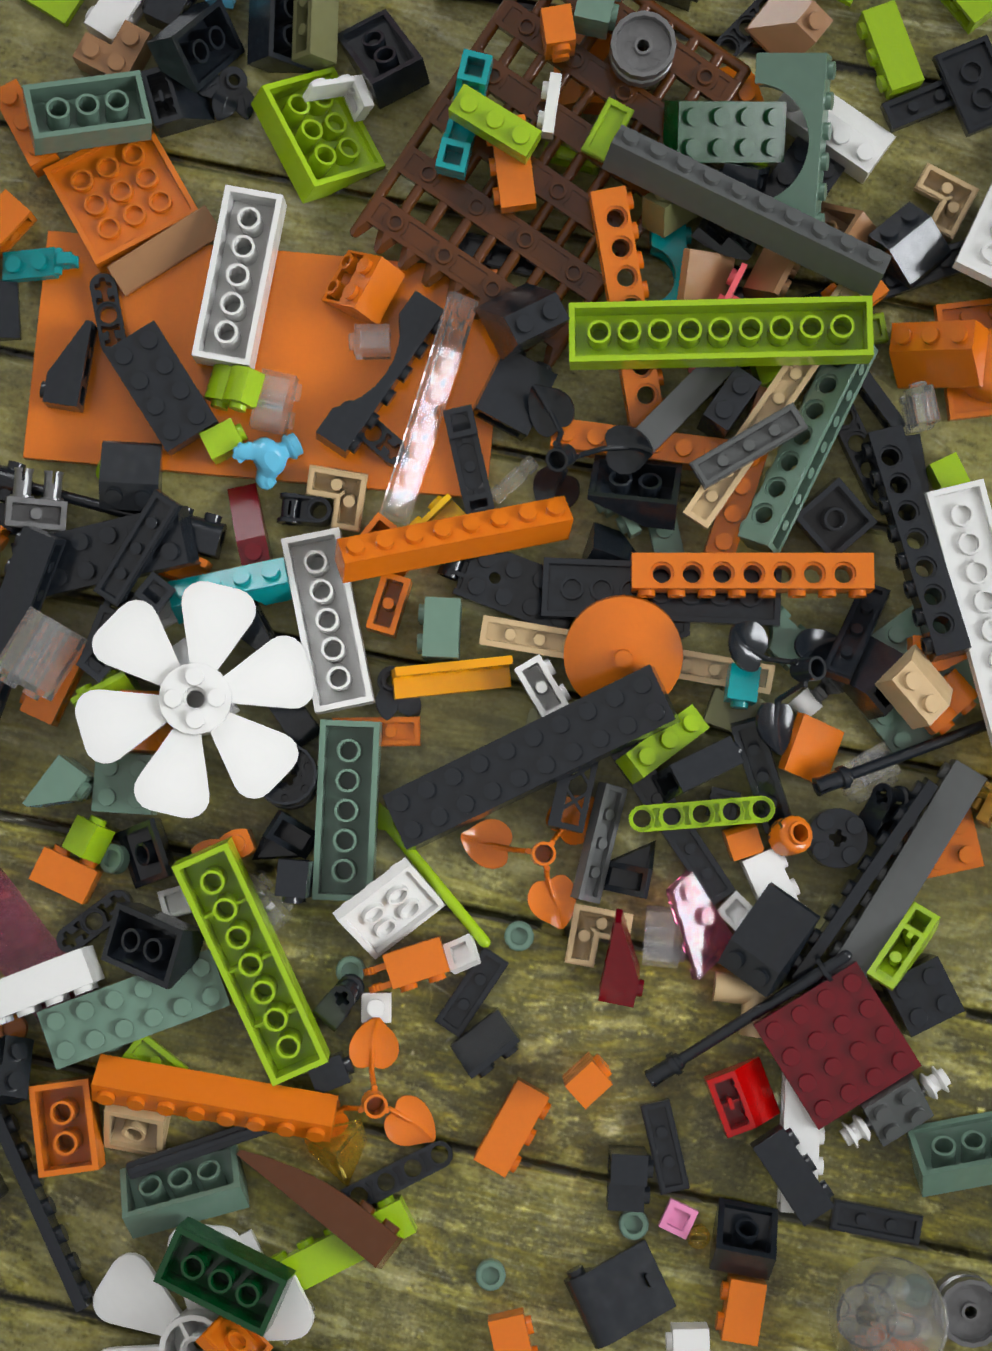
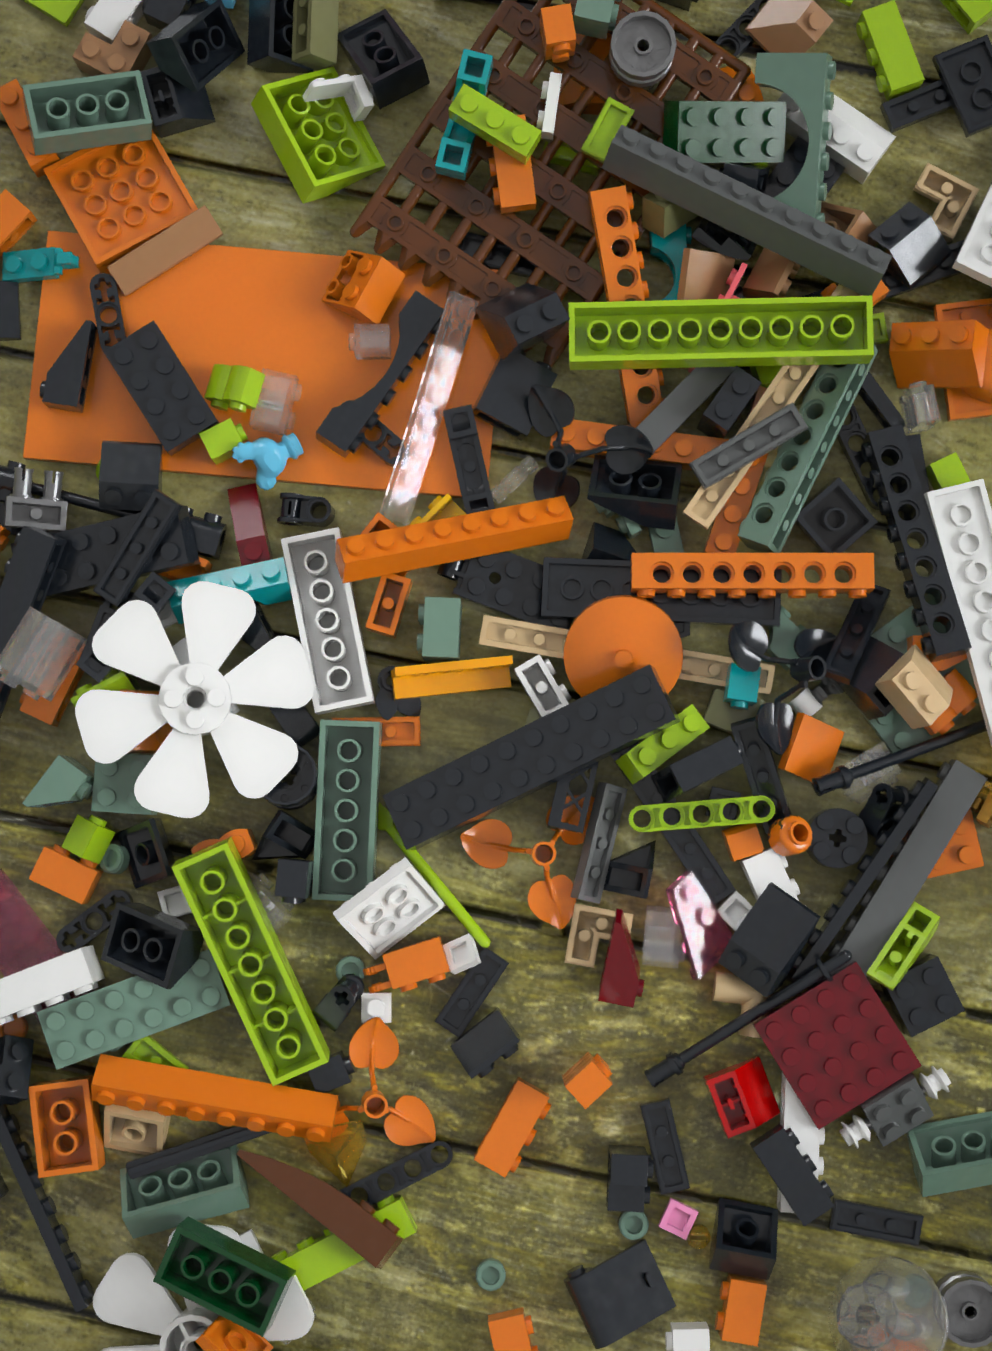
(229, 97): black plate -> none
(239, 277): white brick -> none
(346, 489): tan brick -> none
(519, 936): sand green tile -> none

